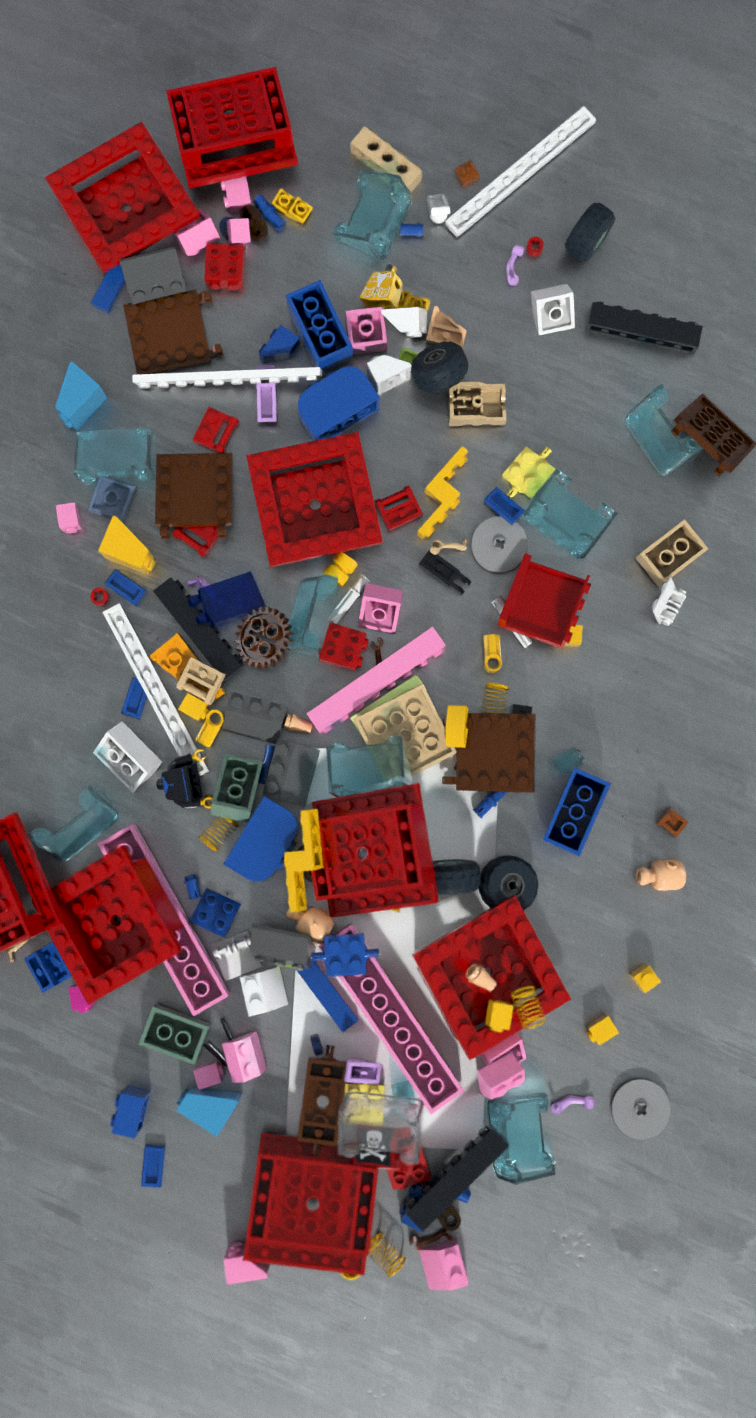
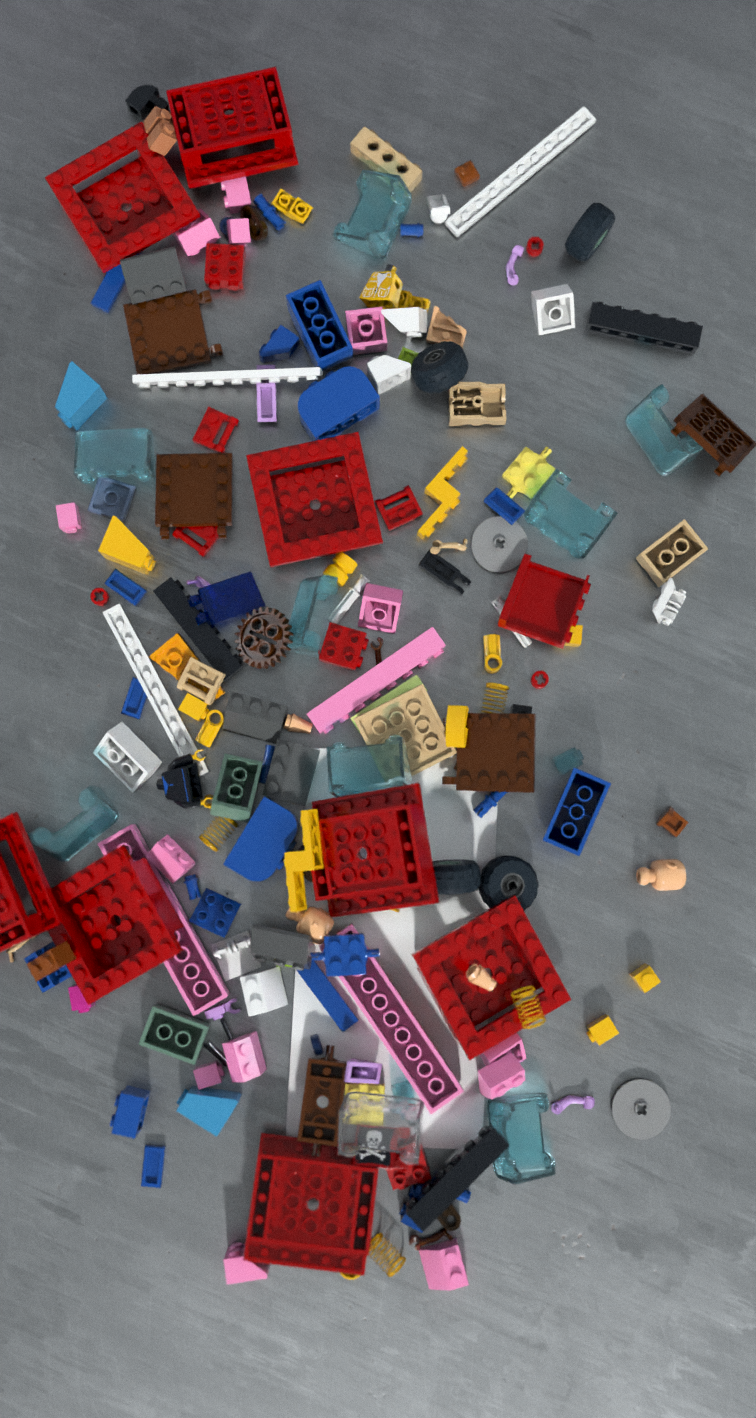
(51, 961): none -> dark orange brick
(144, 99): none -> black brick
(160, 130): none -> nougat brick
(170, 859): none -> bright pink slope
(217, 1011): none -> lavender plate
(499, 1015): yellow brick -> none
(544, 676): none -> red bush

